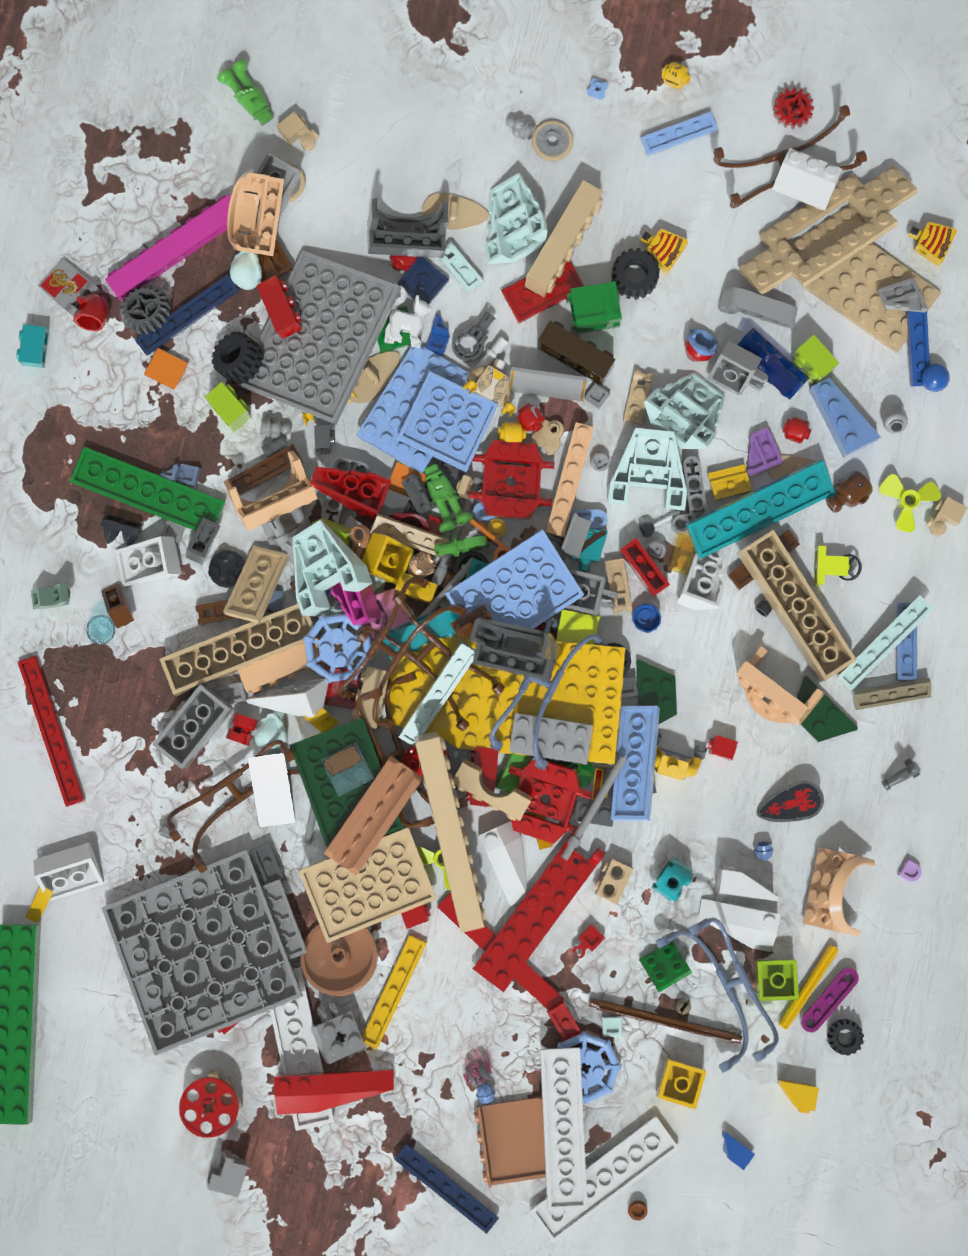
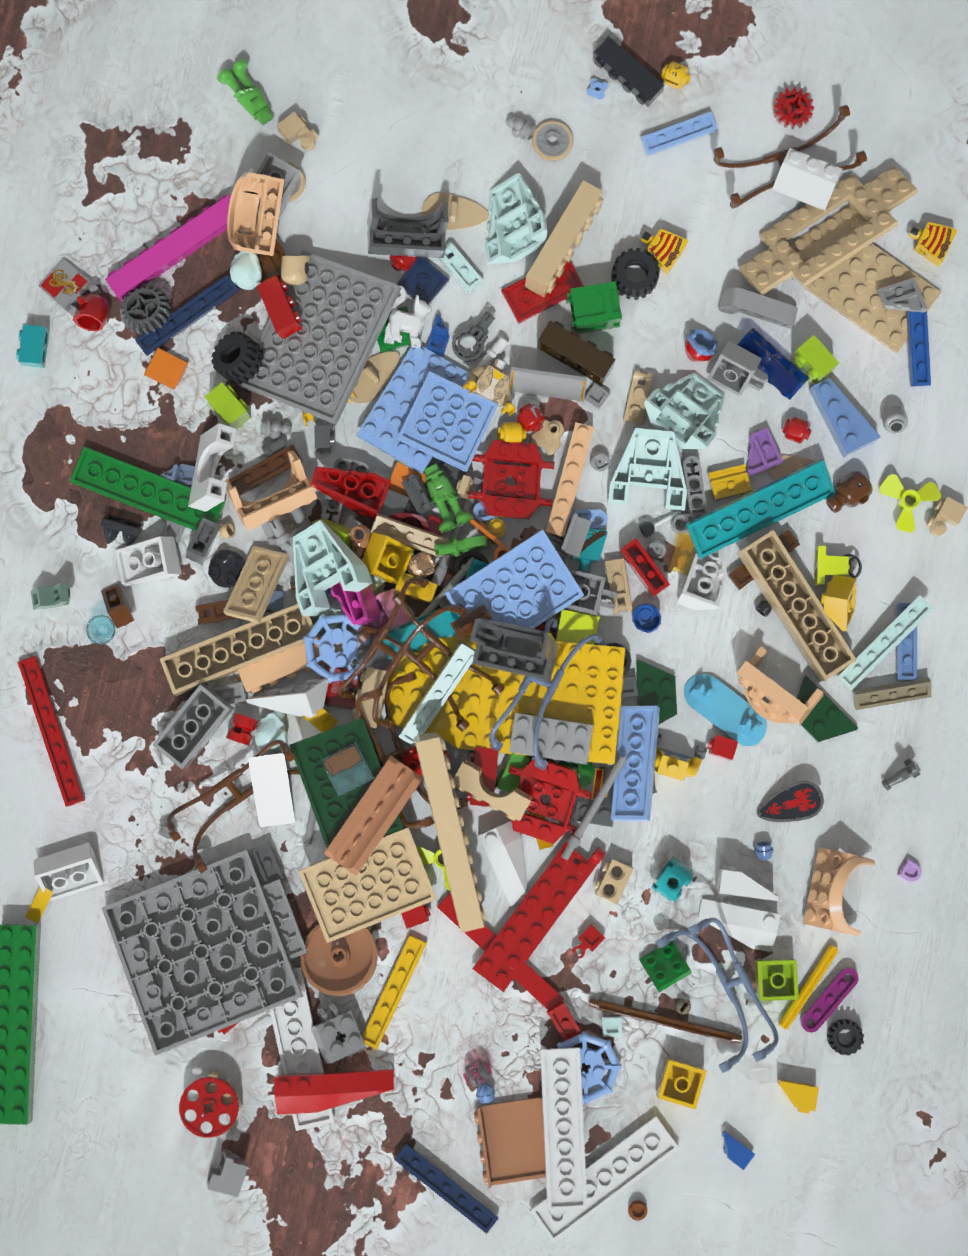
(206, 490): none -> white arch
(227, 530): none -> tan hinge
(293, 269): none -> tan helmet
(379, 655): none -> dark grey brick
(628, 72): none -> black brick
(725, 709): none -> medium azure piece
(840, 600): none -> yellow slope
(935, 377): blue hair -> none

